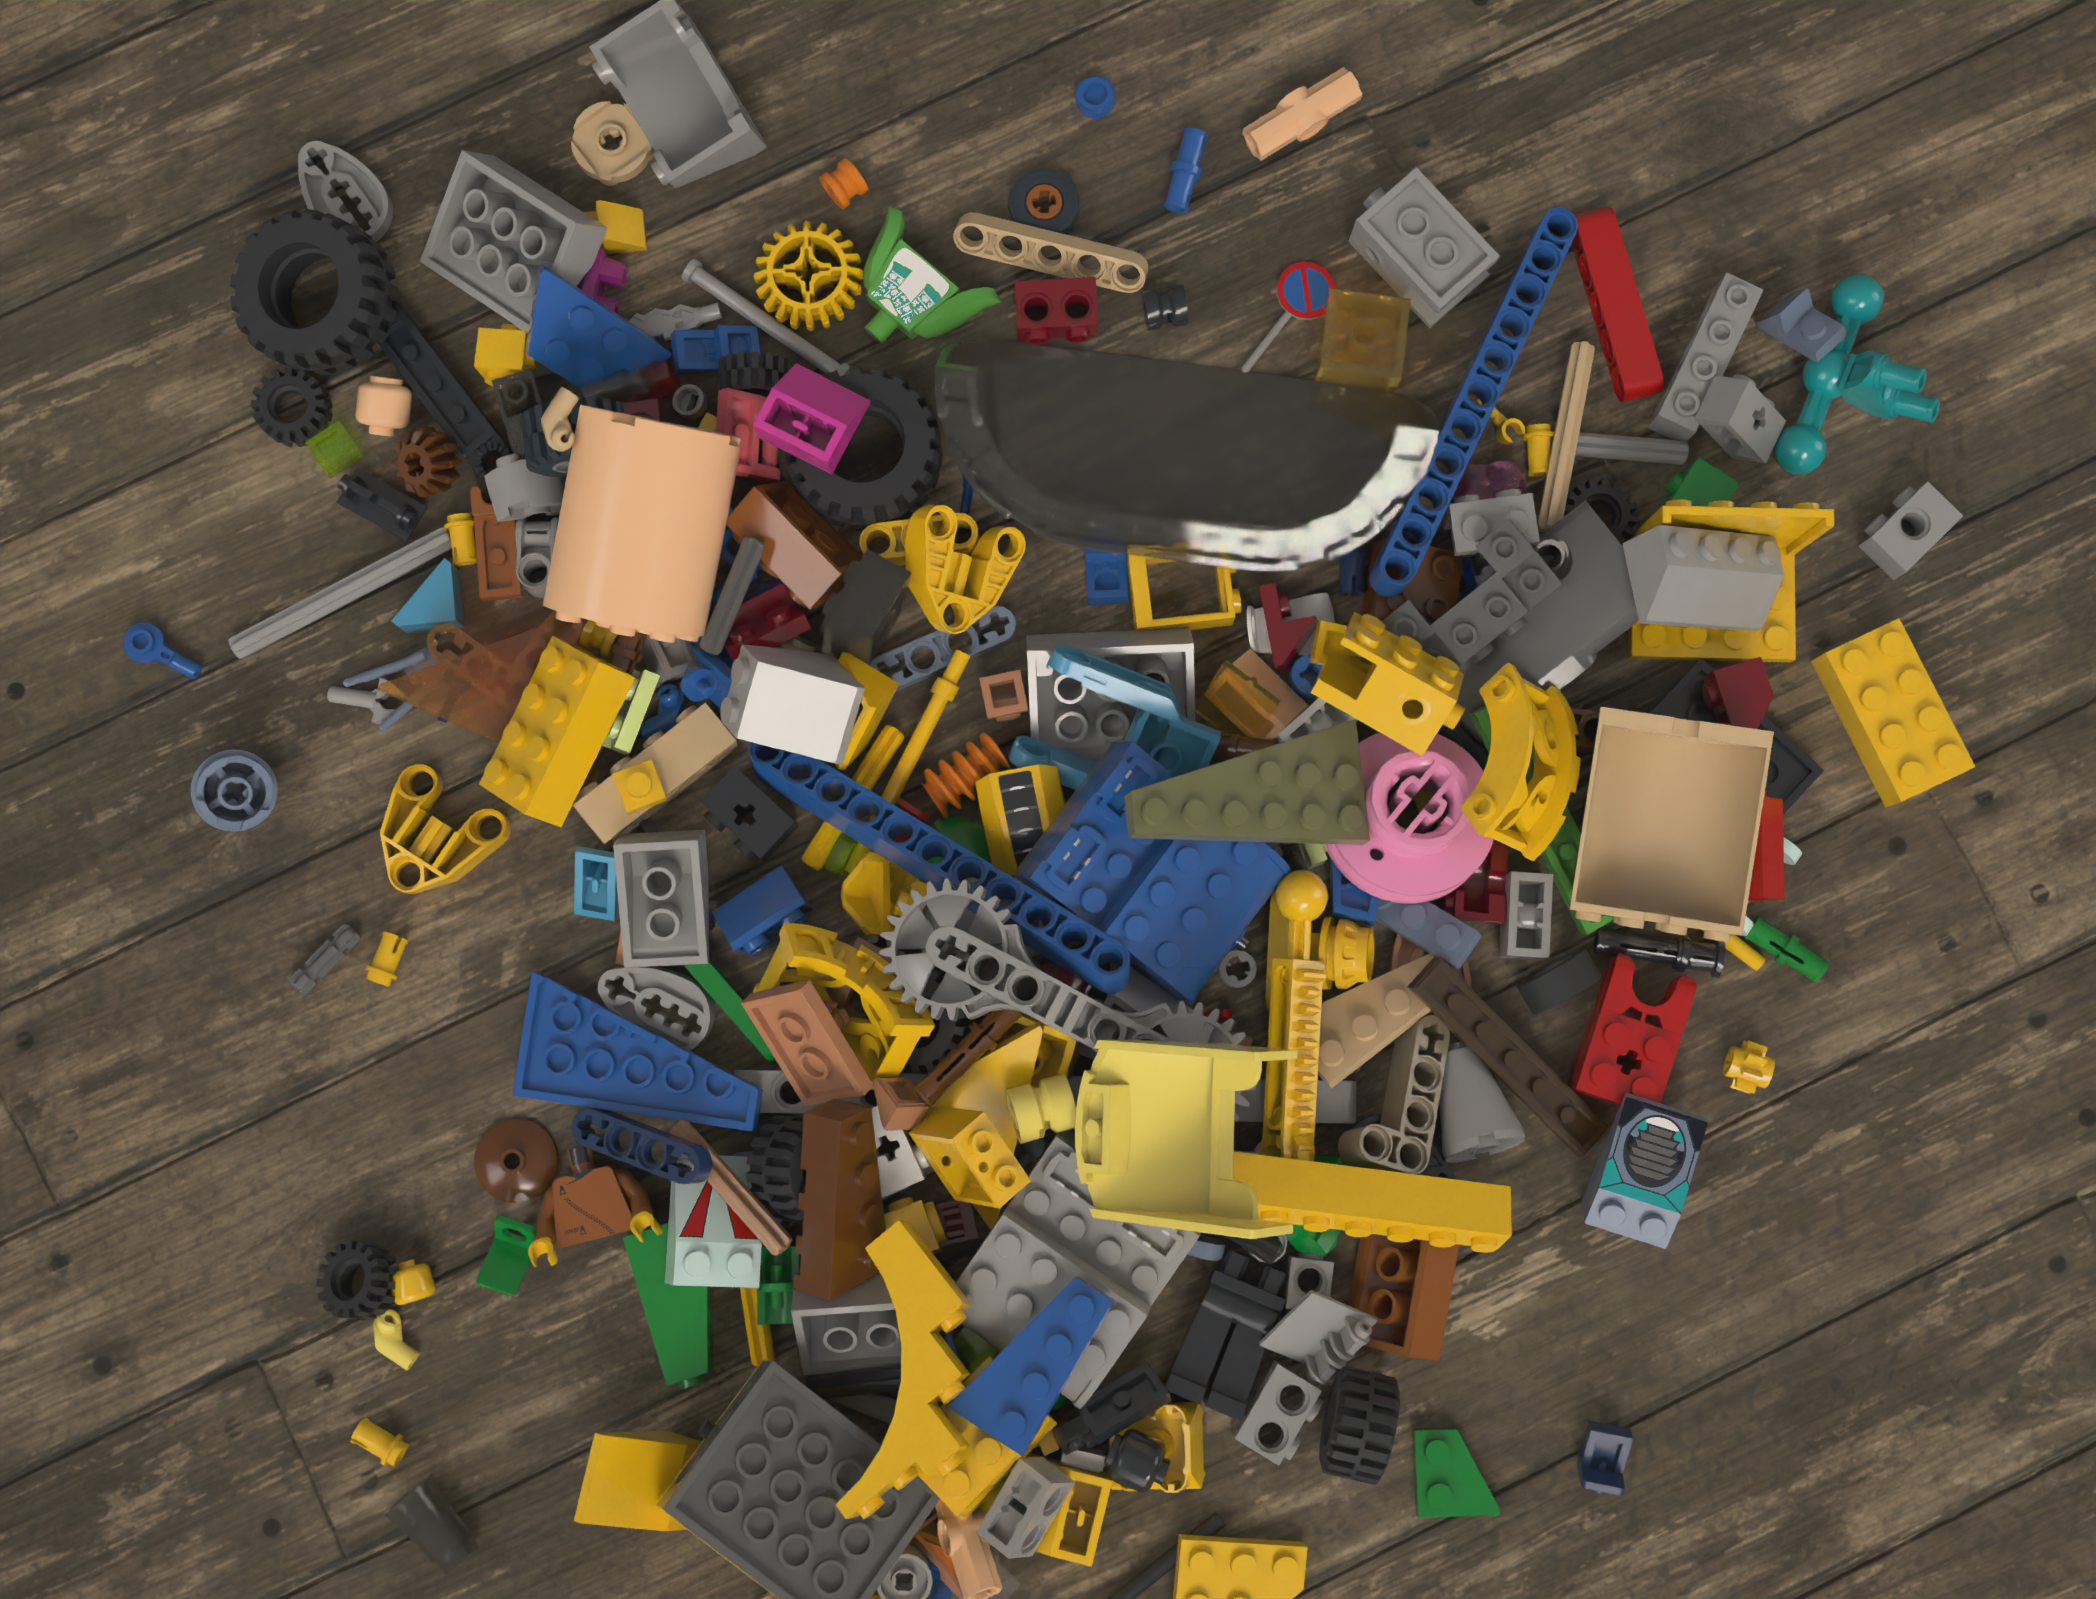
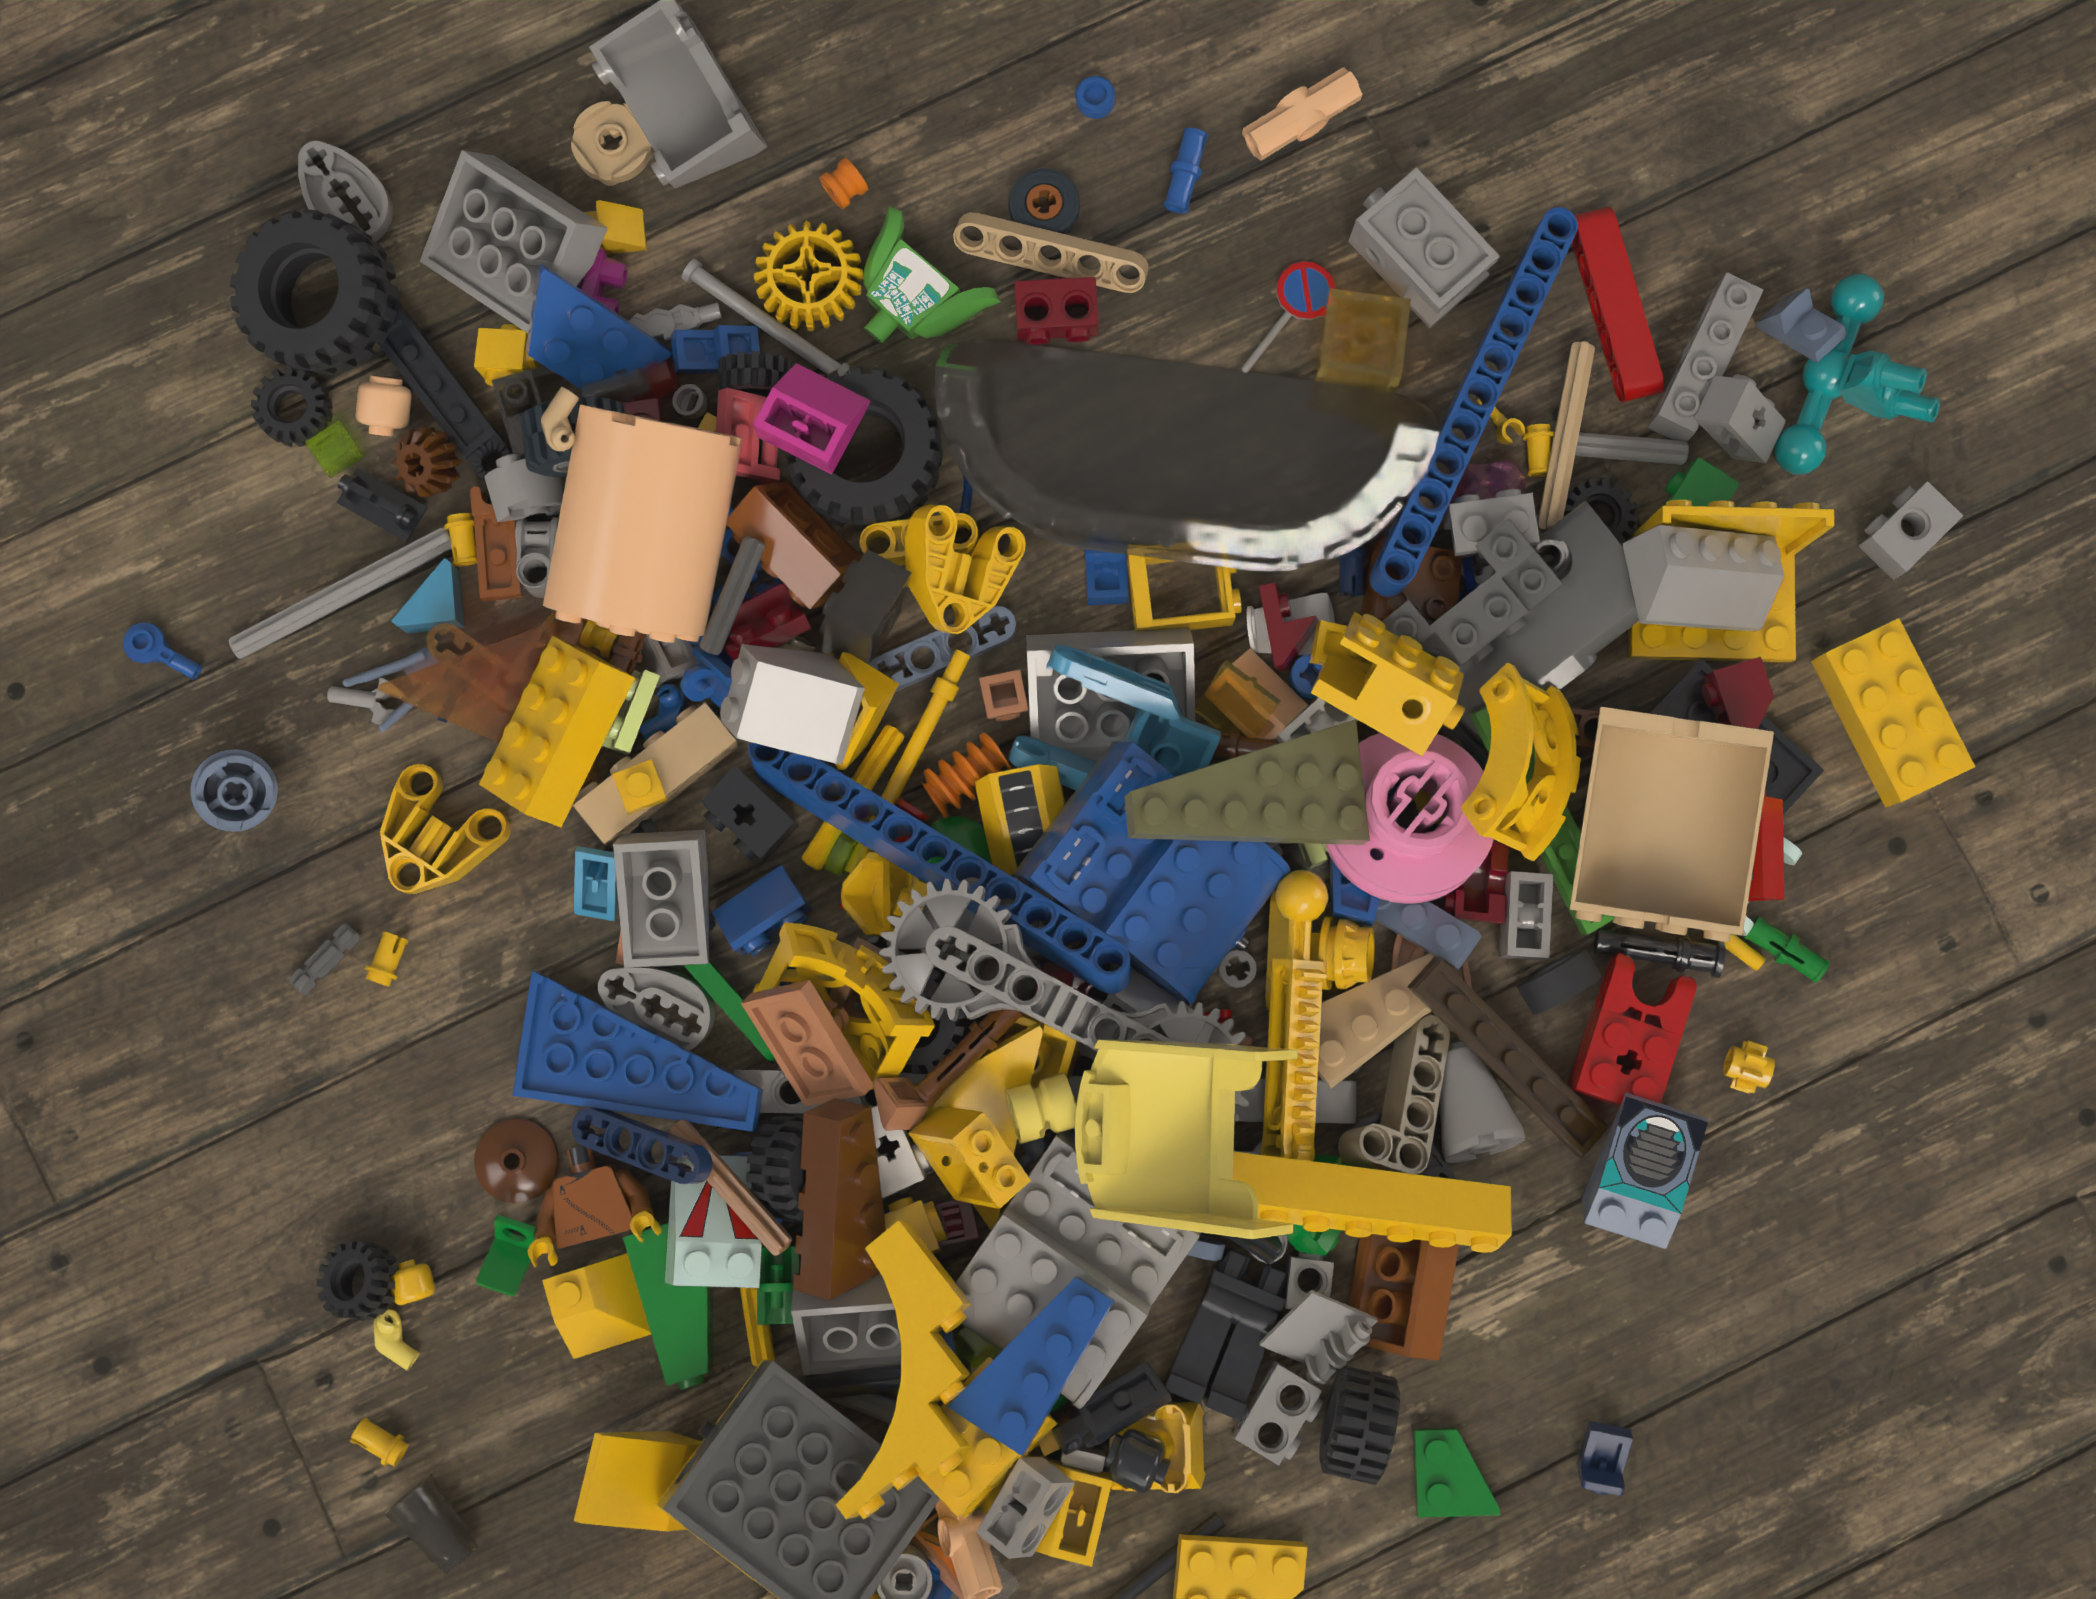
(597, 1306): none -> yellow slope
(1165, 307): black wheel -> none

